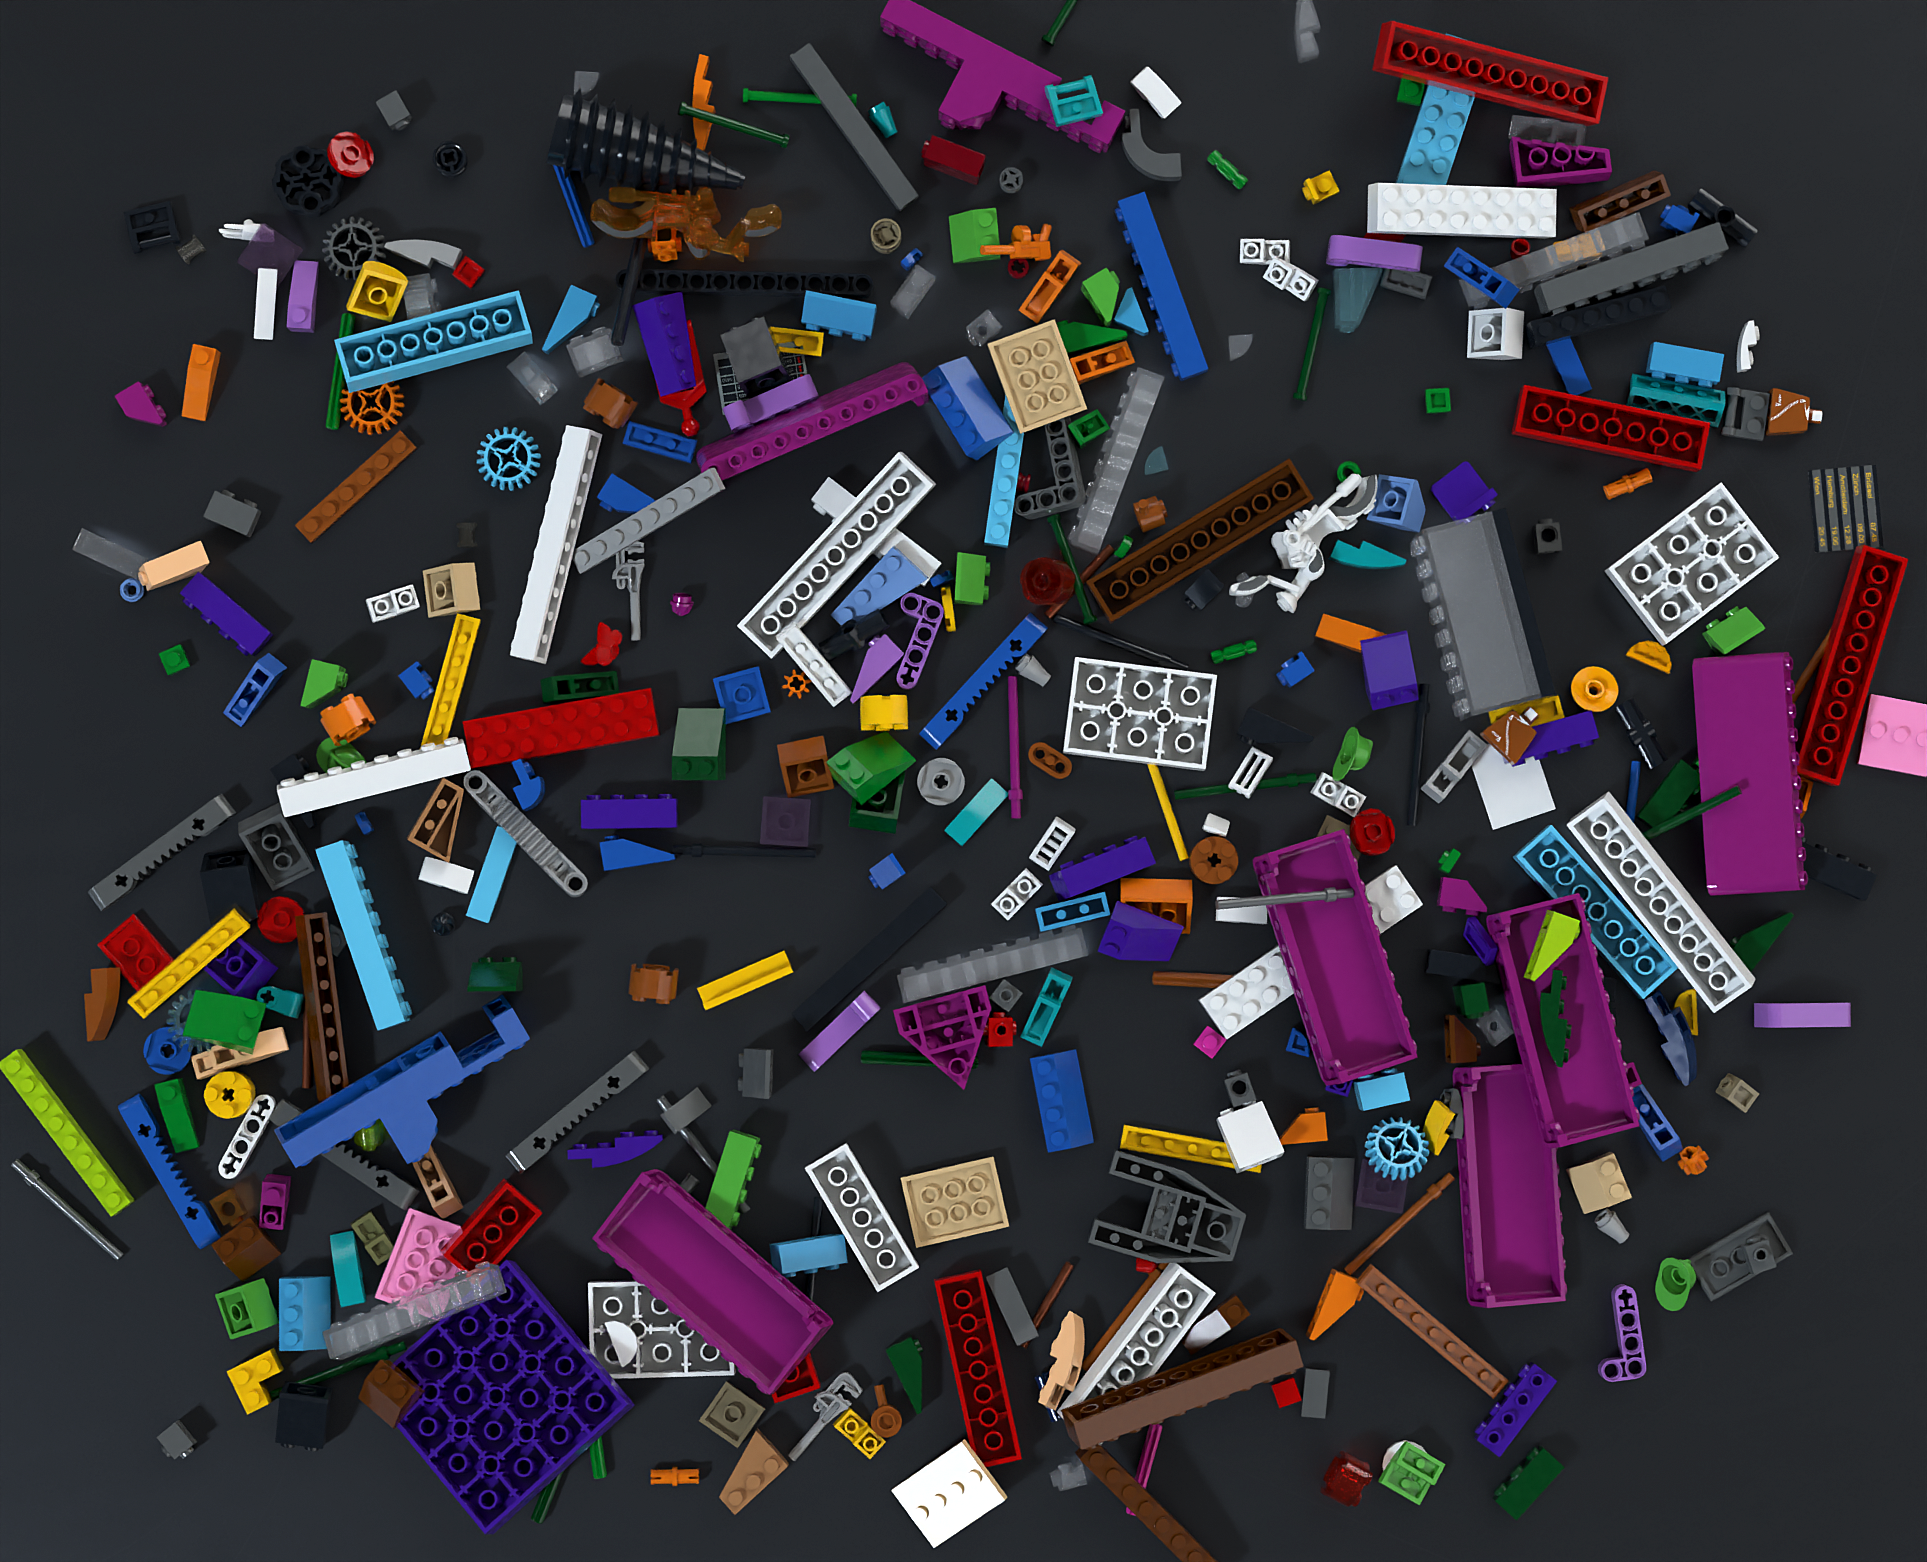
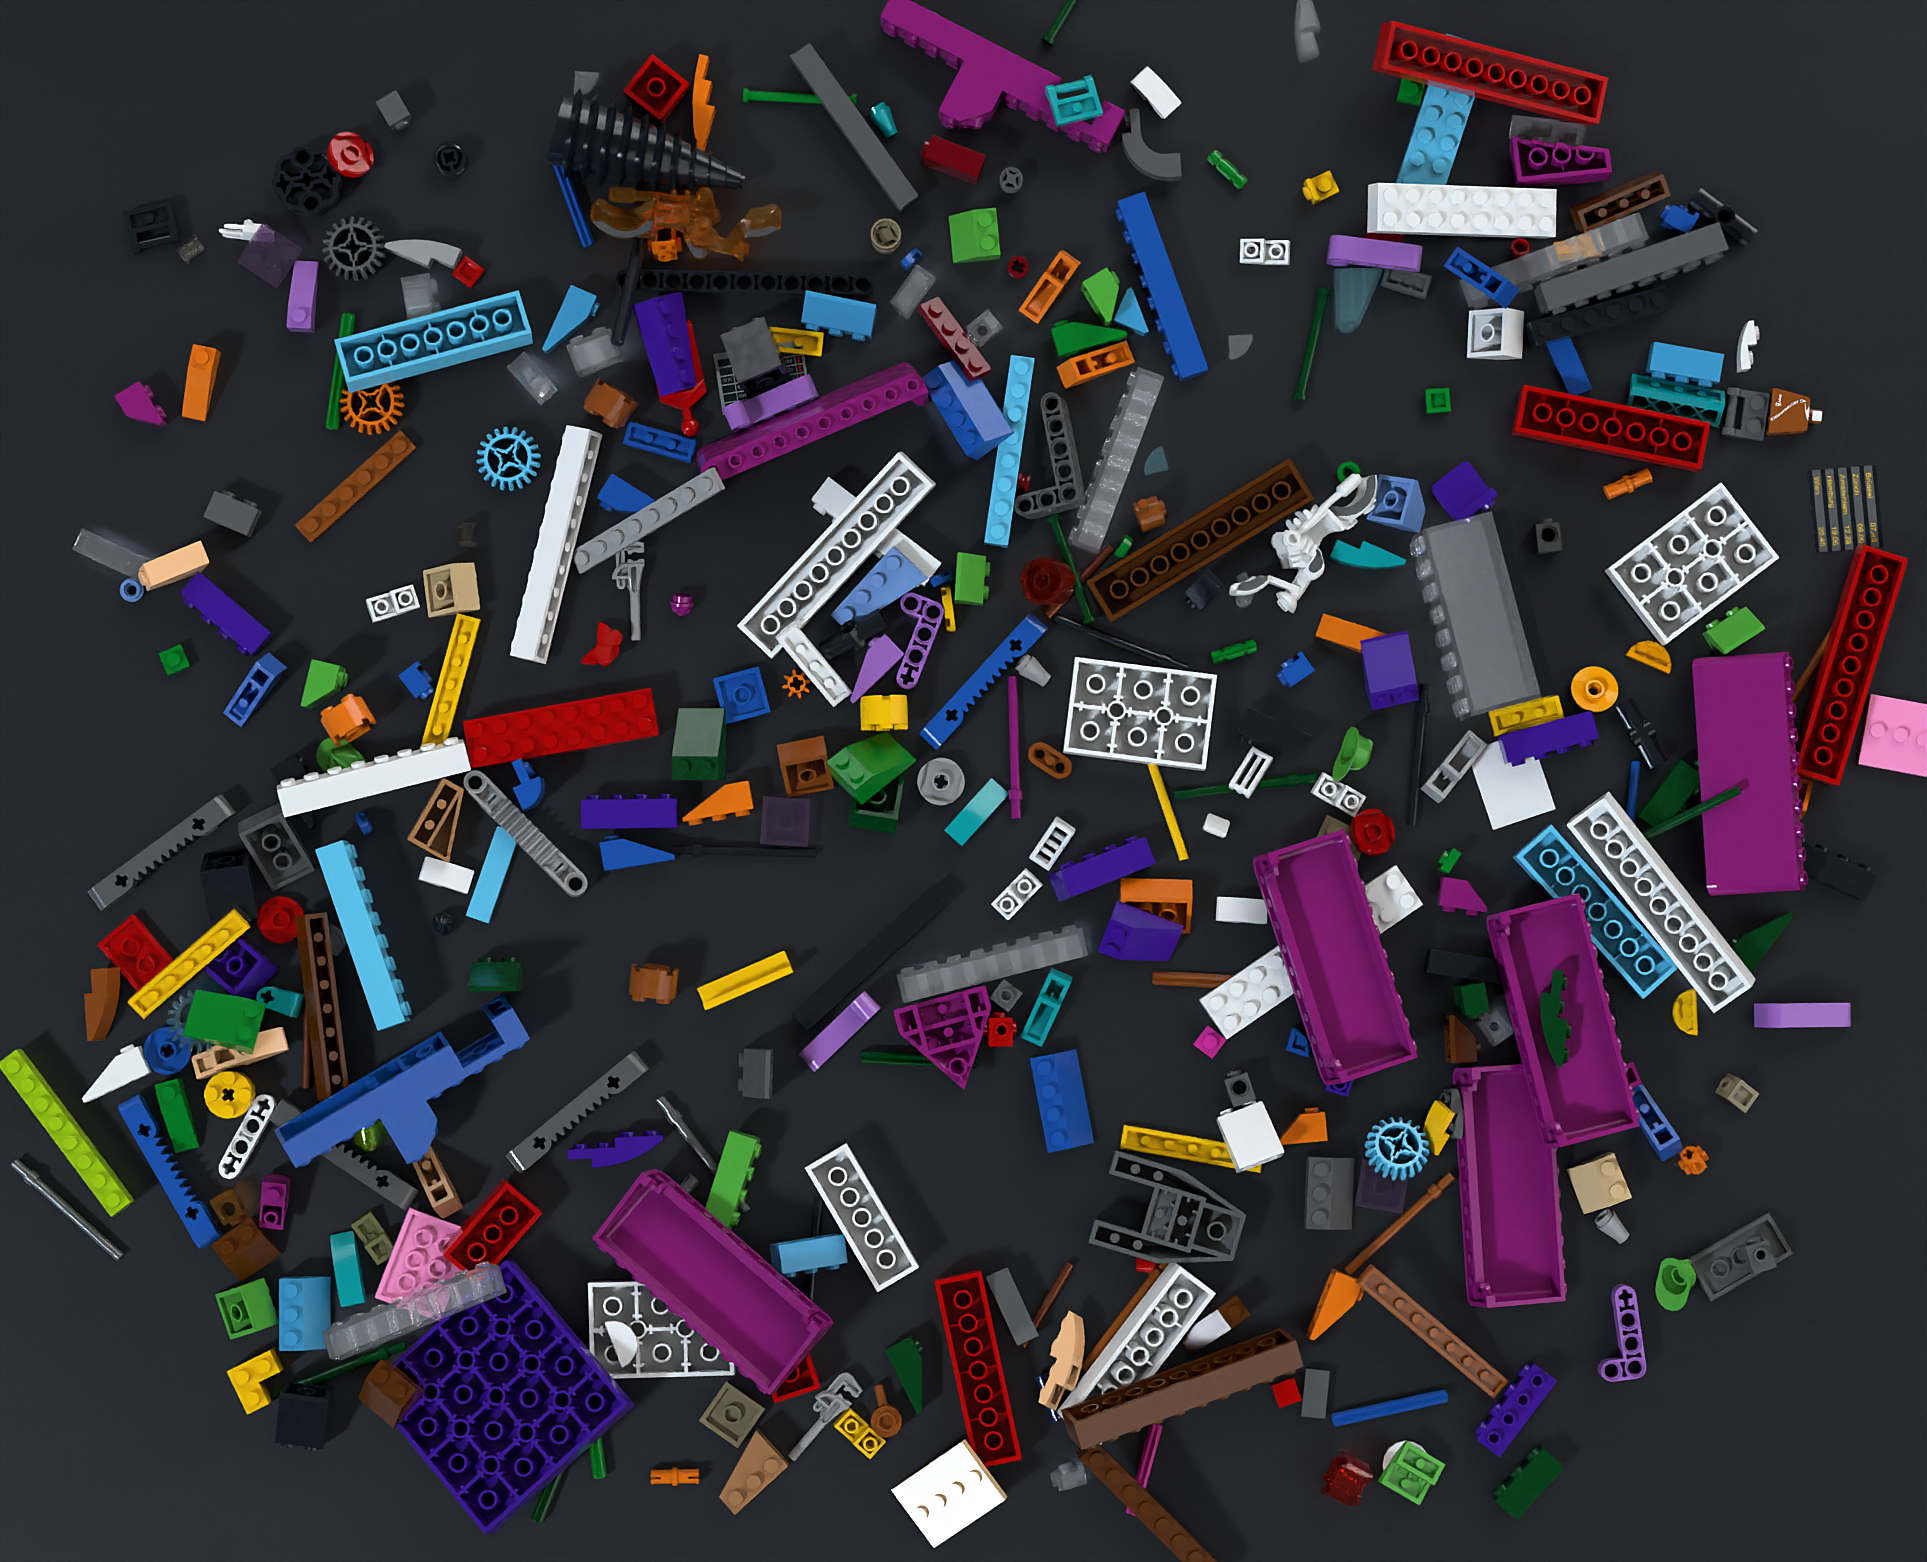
(121, 1071): none -> white slope
(176, 1441): dark grey brick -> none
(265, 303): white sticker -> none
(377, 291): yellow brick -> none
(579, 686): dark green slope -> none
(657, 89): none -> red brick
(686, 1110): dark grey slope -> none
(727, 800): none -> orange slope
(733, 124): dark green bar -> none
(886, 872): blue slope -> none
(954, 339): none -> plate
(954, 1202): tan plate -> none
(1022, 246): orange piece -> none
(1037, 376): tan plate -> none
(1072, 911): dark azure brick -> none
(1088, 428): green slope -> none
(1205, 849): dark orange brick -> none
(1291, 278): white slope -> none
(1328, 895): dark grey bar -> none
(1381, 1090): medium azure brick -> none
(1389, 1407): none -> blue axle
(1480, 941): dark purple tile -> none
(1511, 734): dark orange torso -> none
(1553, 939): lime slope -> none
(1679, 1046): dark blue slope -> none

